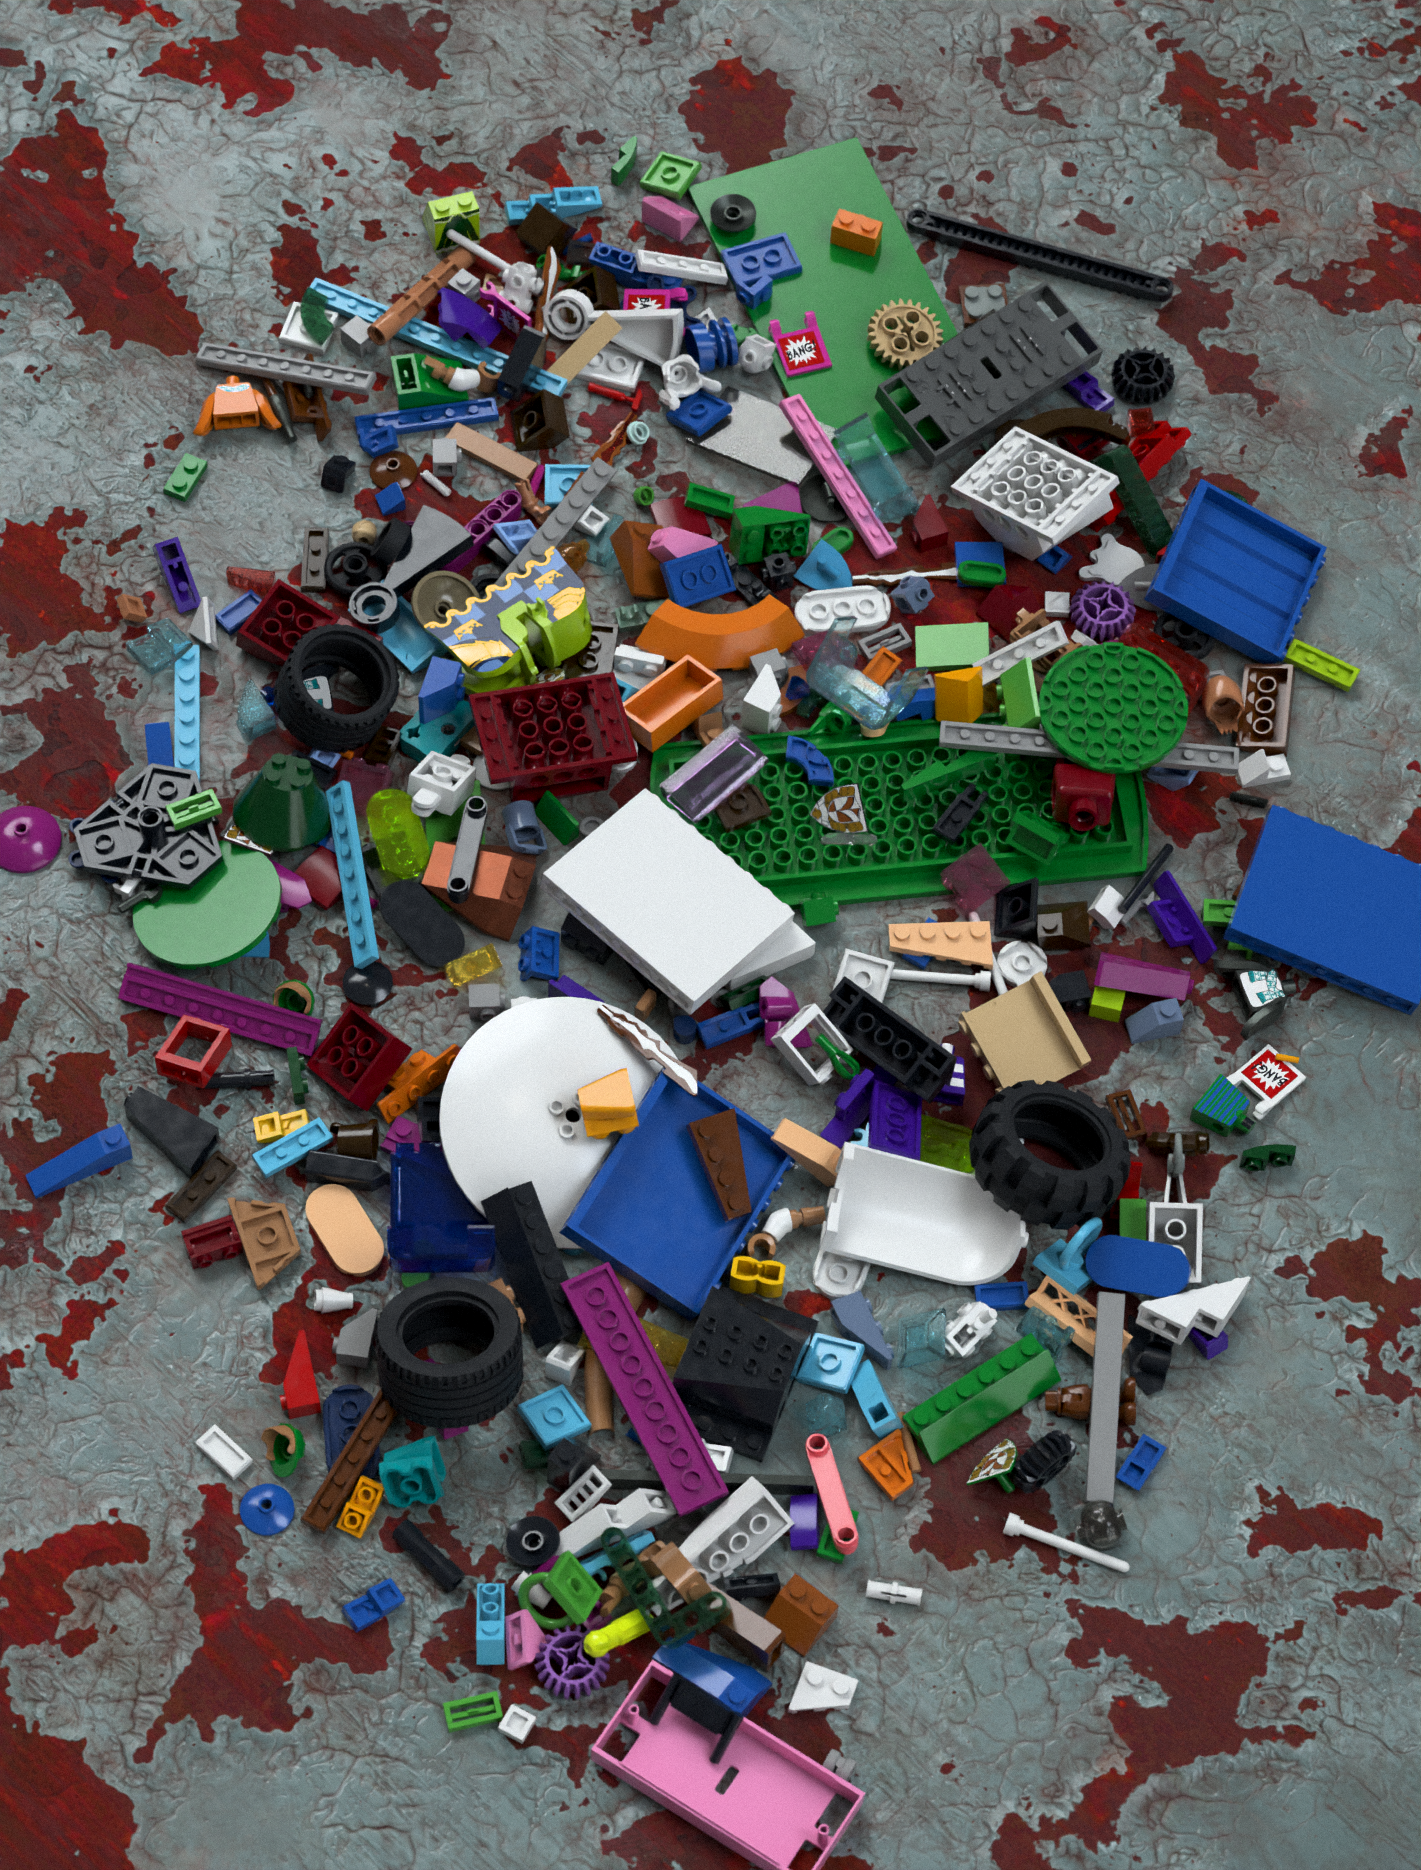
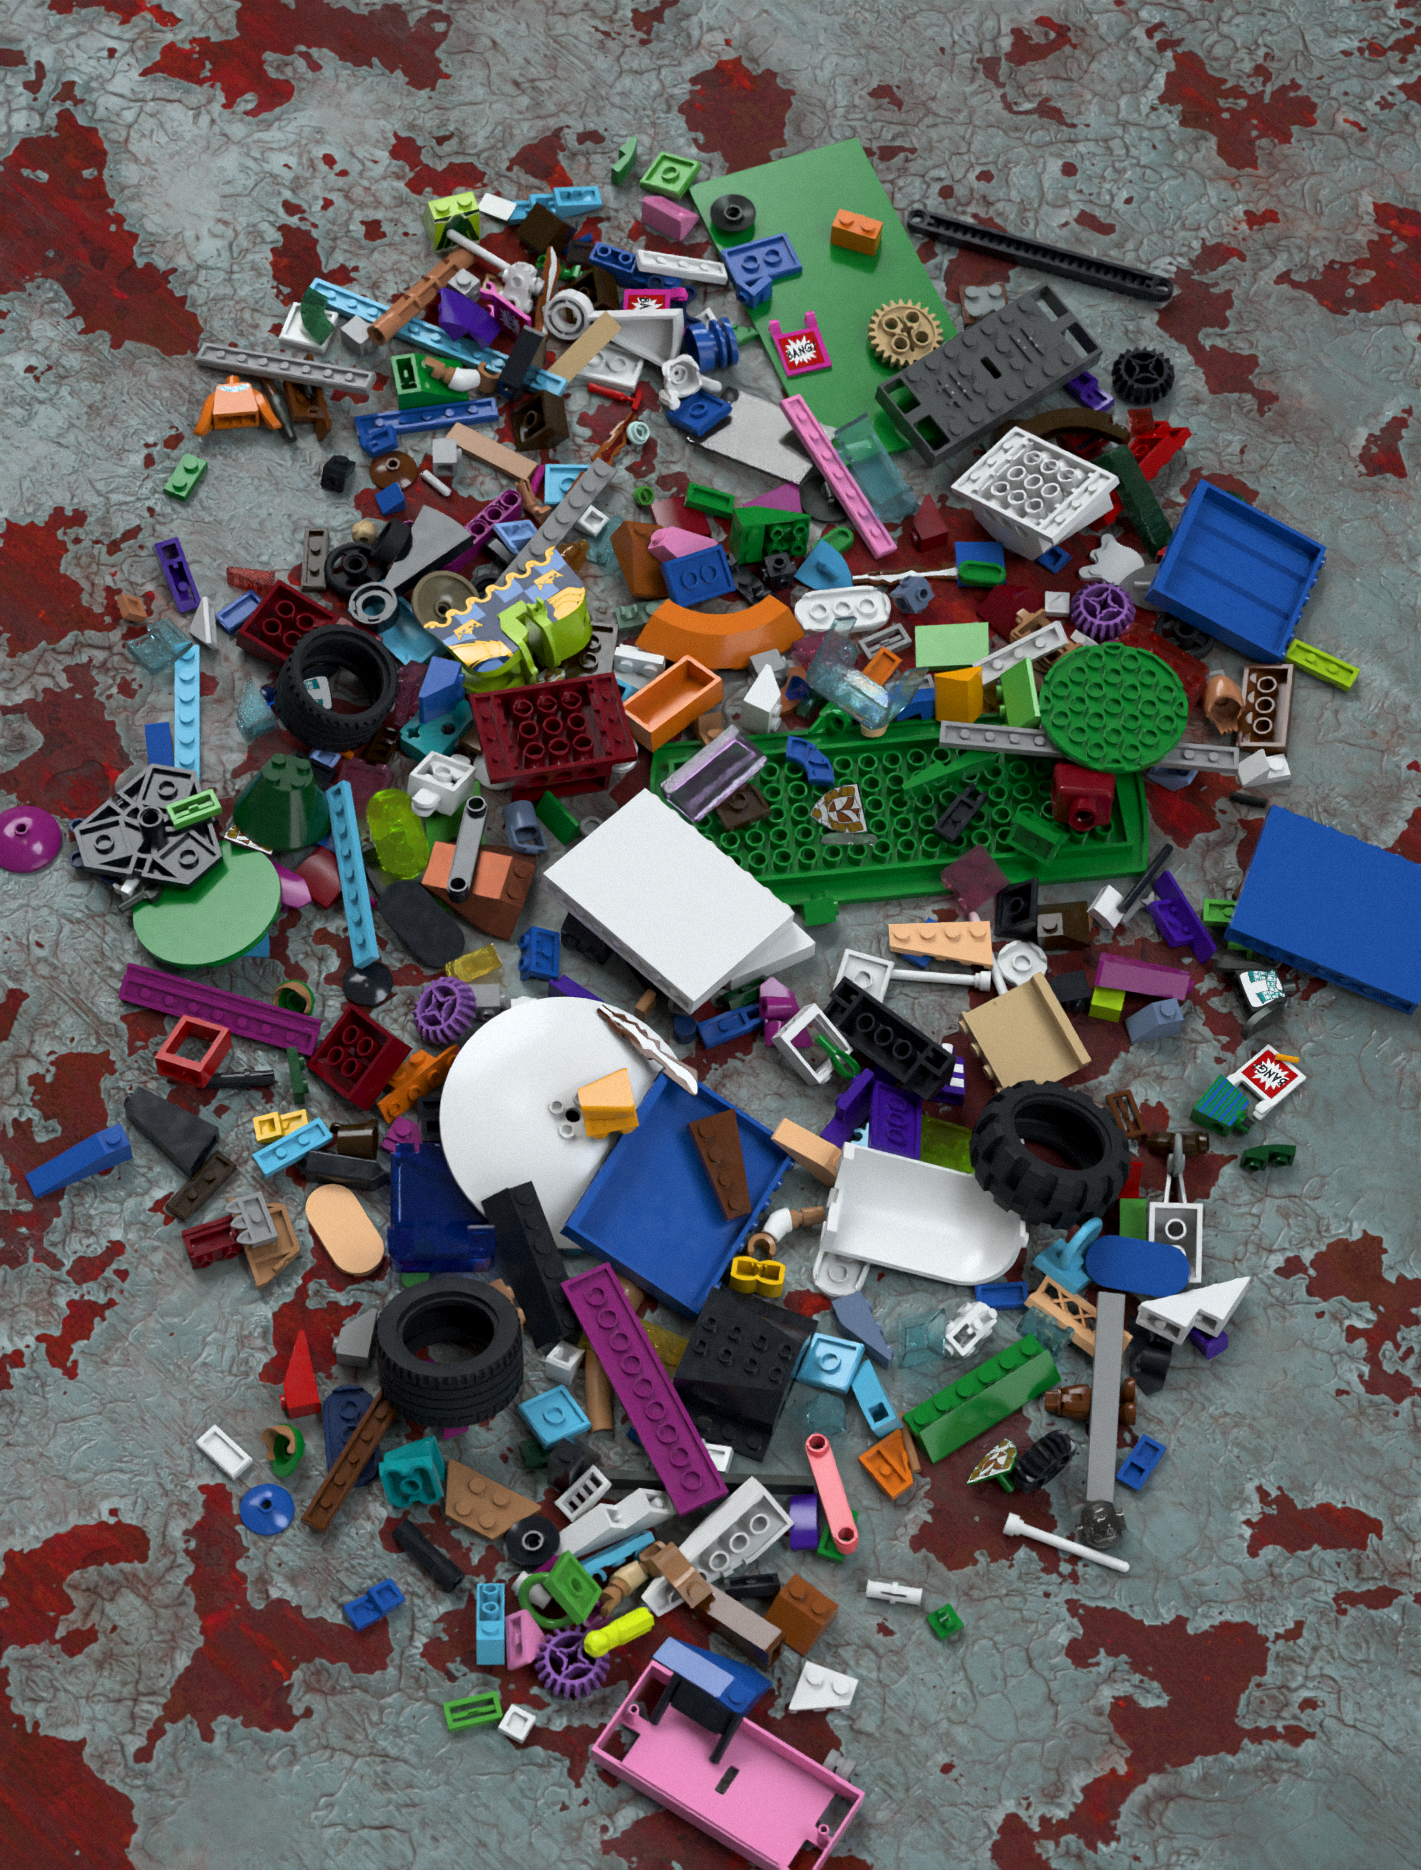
(254, 1218): none -> light grey plate
(332, 1300): white cone -> none
(361, 1507): light orange slope -> none
(407, 701): none -> clear pink plate
(437, 1008): none -> medium lavender gear
(483, 1504): none -> medium nougat wing
(496, 206): none -> white sticker
(653, 1597): clear green beam -> none
(756, 354): white brick -> none
(944, 1622): none -> green tile

